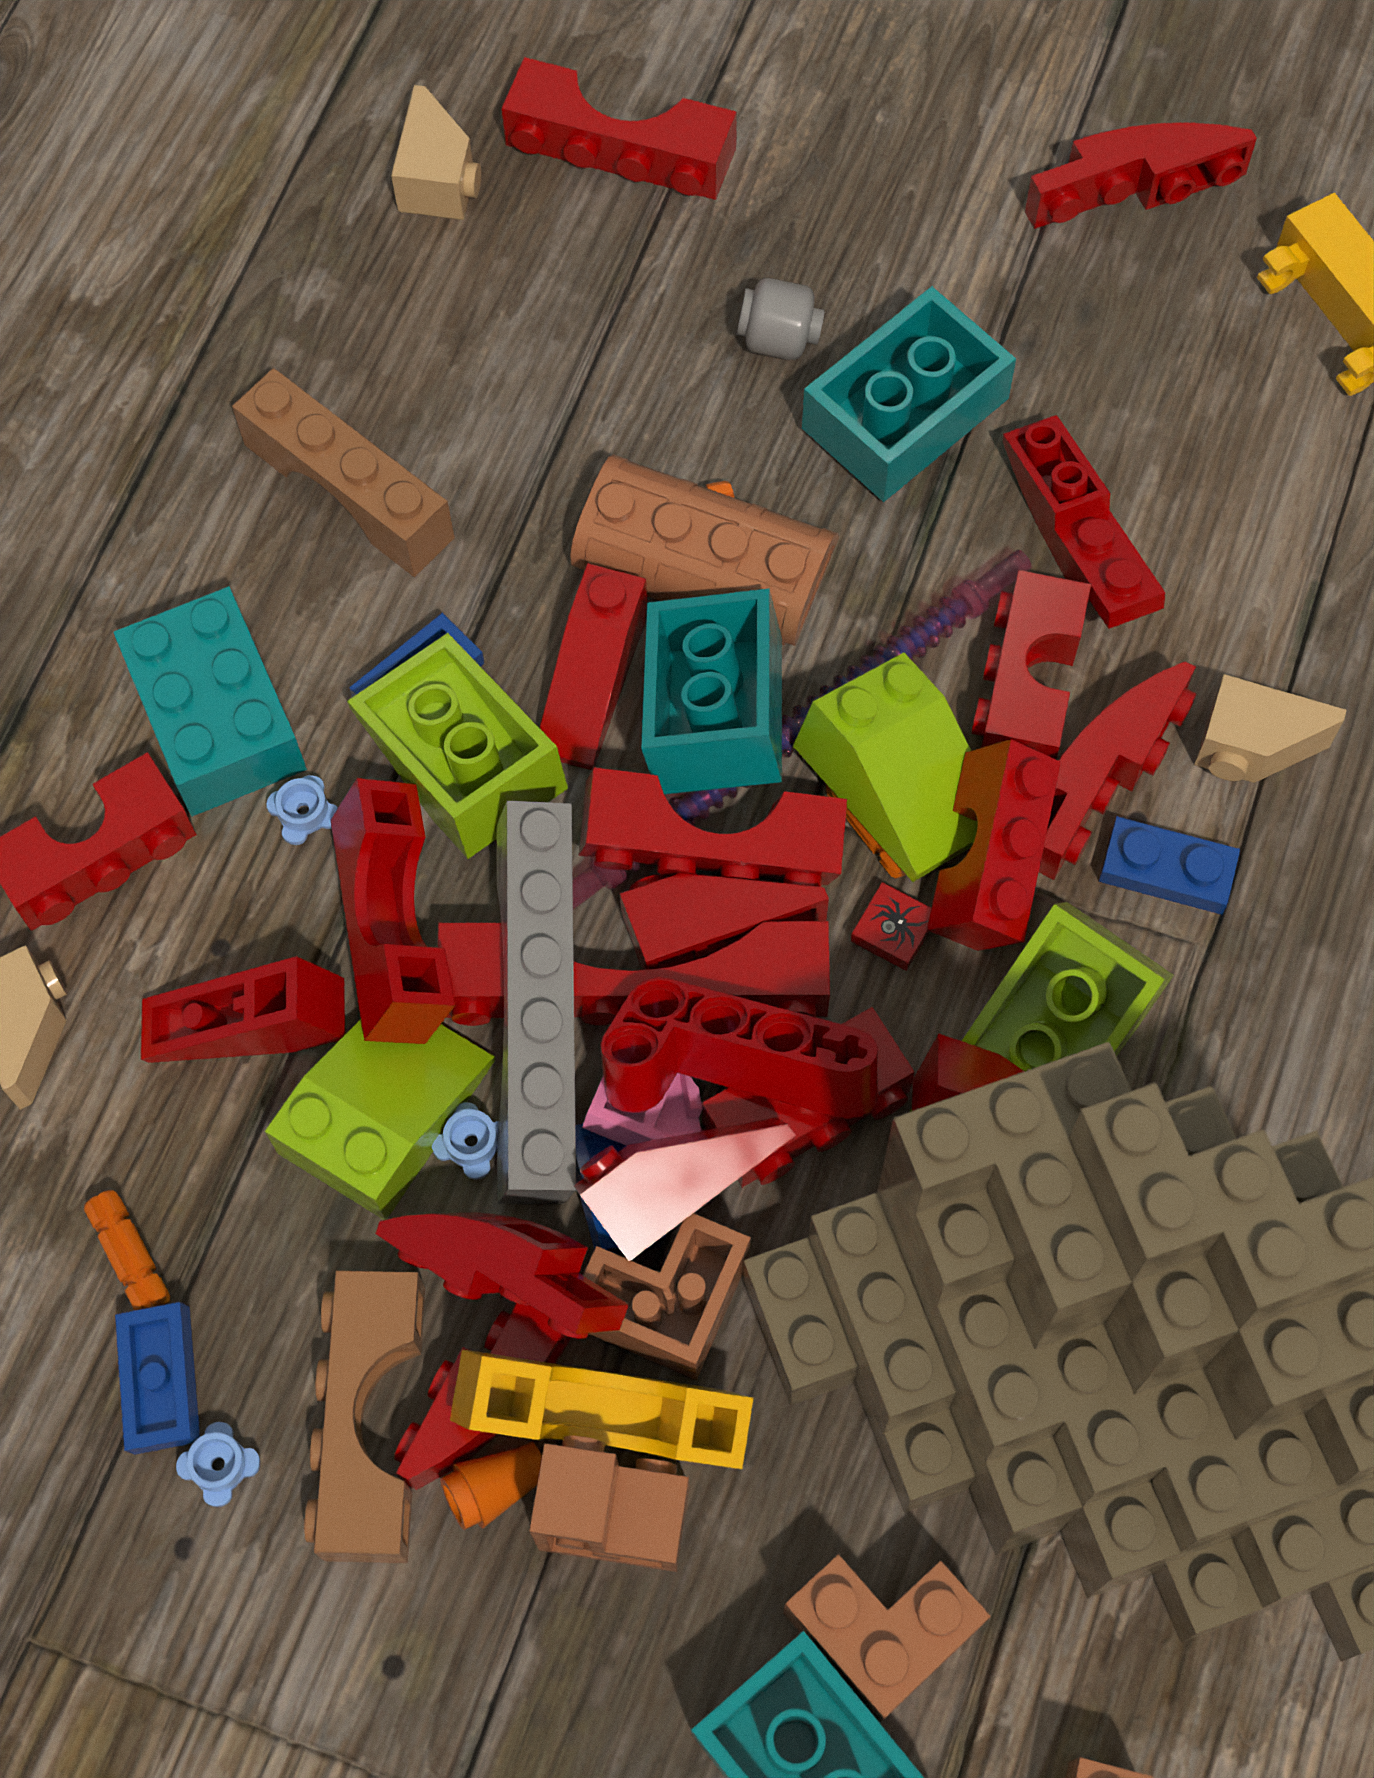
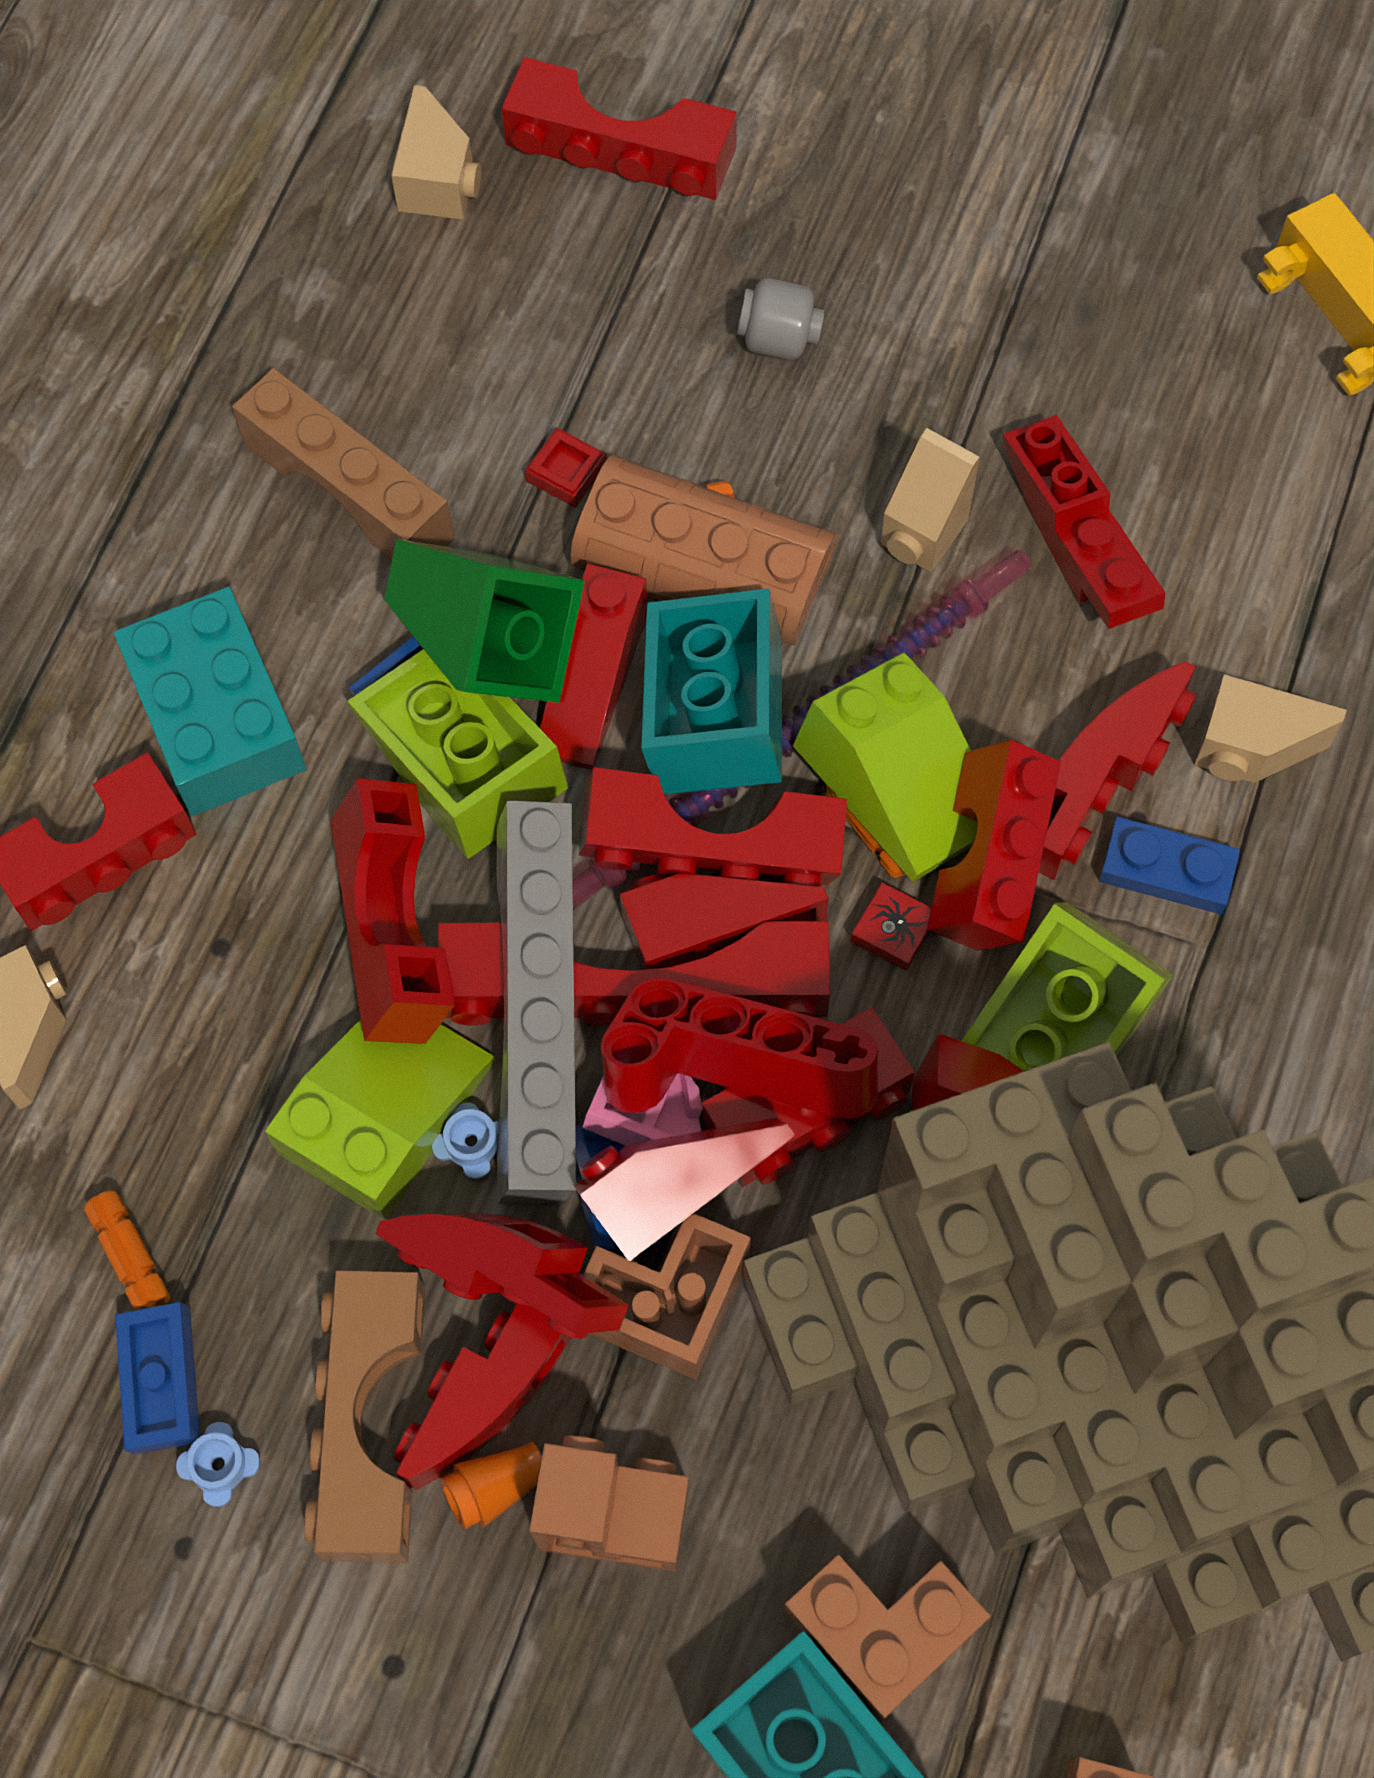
(246, 1014): red slope -> none
(297, 793): light blue plate -> none
(486, 618): none -> green slope
(565, 467): none -> red tile
(619, 1409): yellow arch -> none
(907, 393): teal brick -> none
(930, 501): none -> tan slope
(1040, 625): red arch -> none
(1152, 160): red slope -> none

